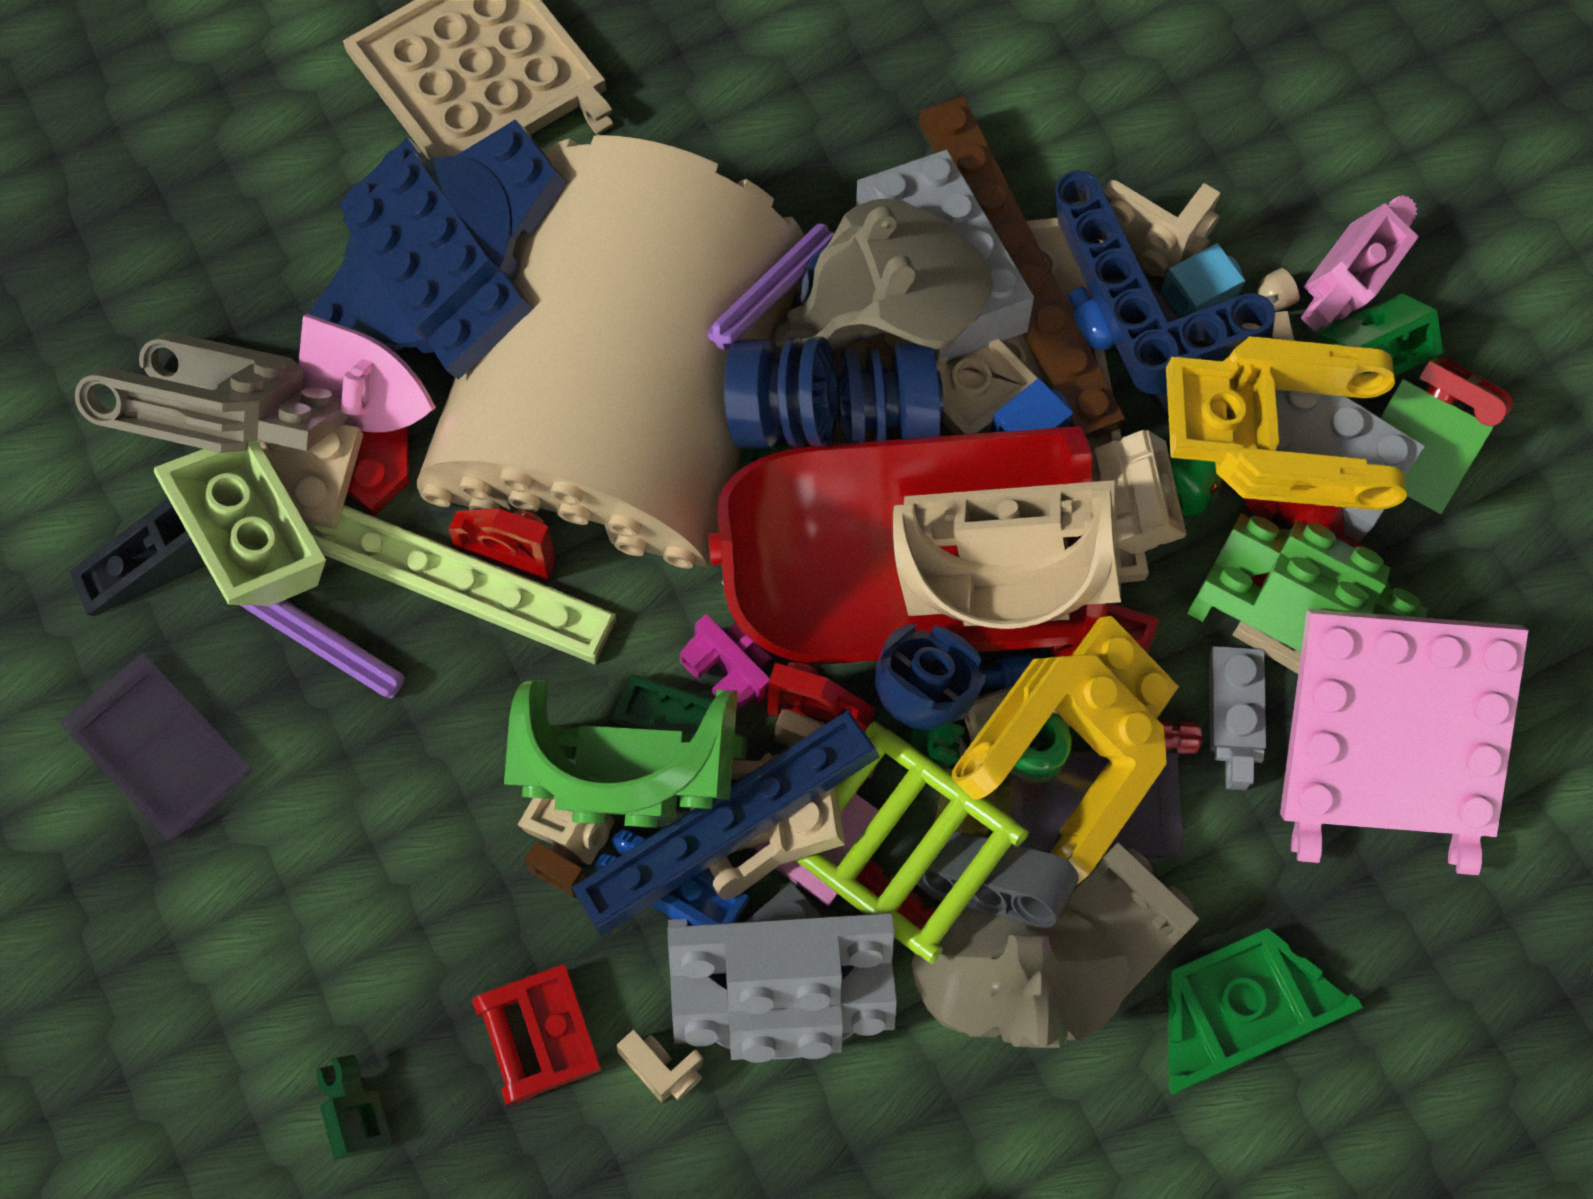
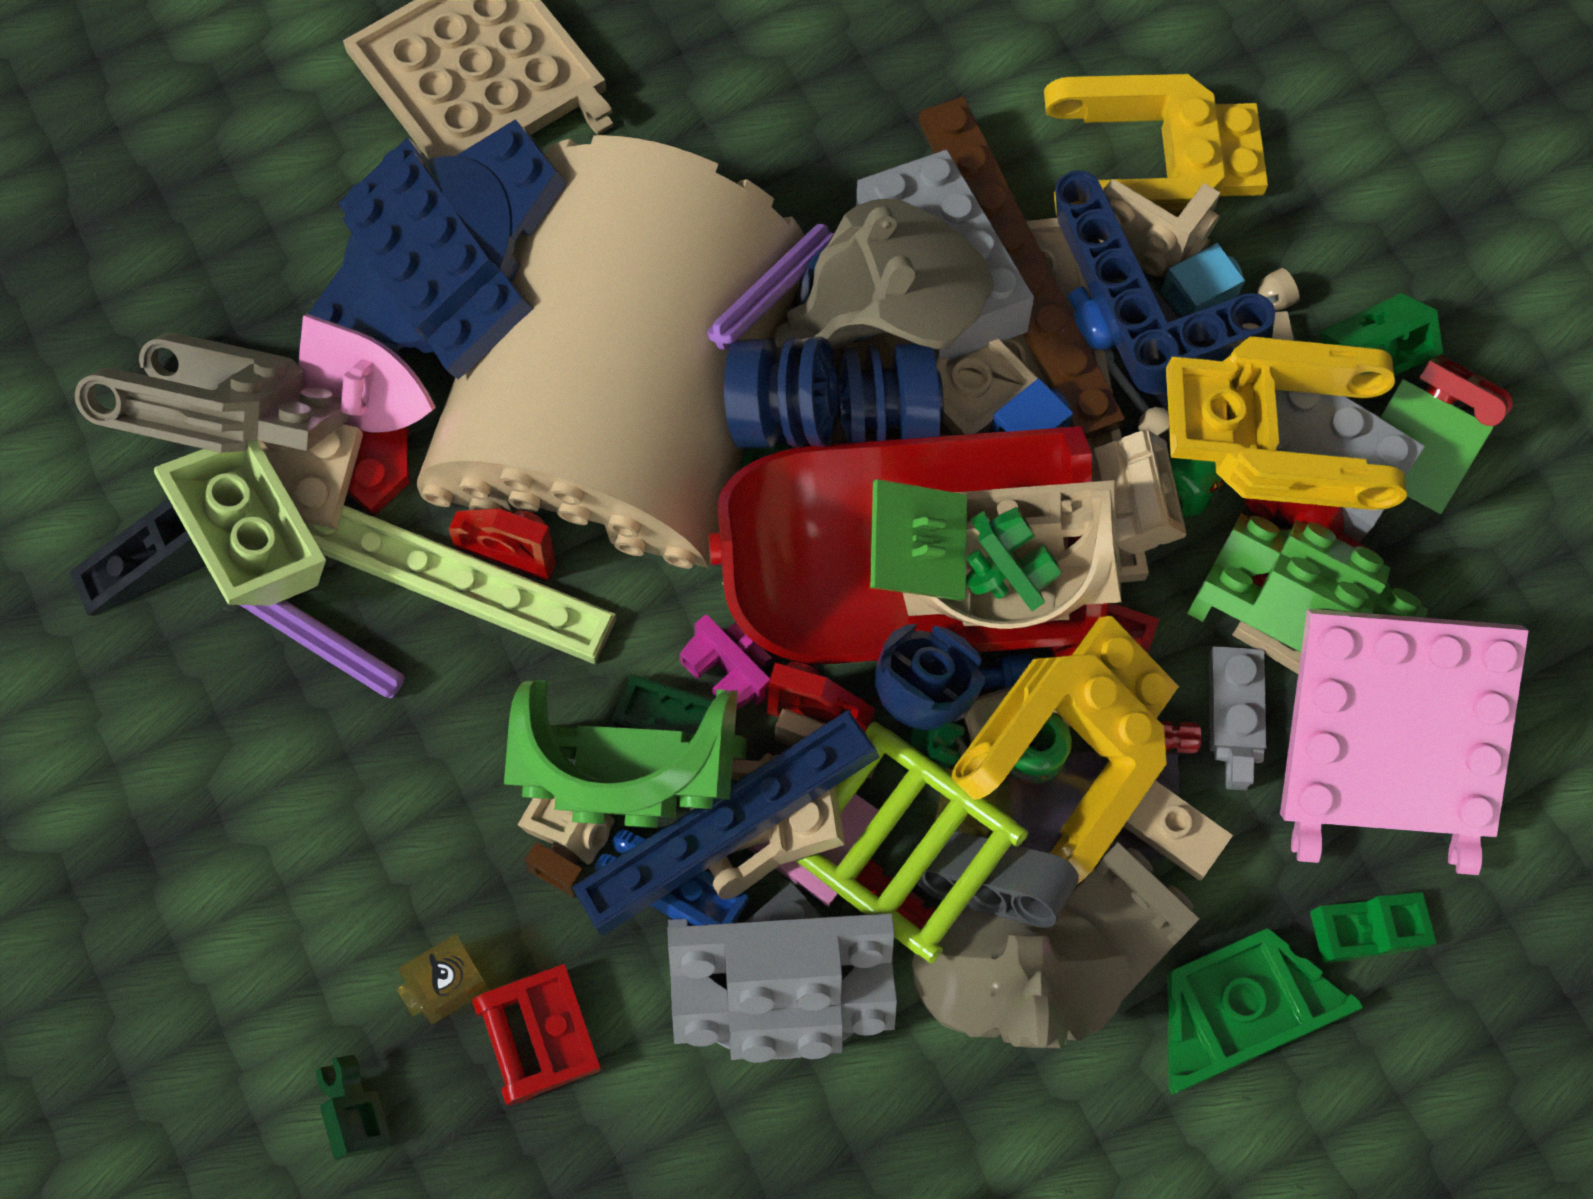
(156, 747): clear purple piece -> none
(440, 980): none -> clear yellow brick
(649, 1063): tan bracket -> none
(918, 540): none -> bright green piece
(1000, 540): none -> green hips
(1152, 419): none -> hinge
(1178, 830): none -> tan plate
(1200, 138): none -> yellow plate
(1360, 262): bright pink hinge -> none
(1373, 927): none -> green slope

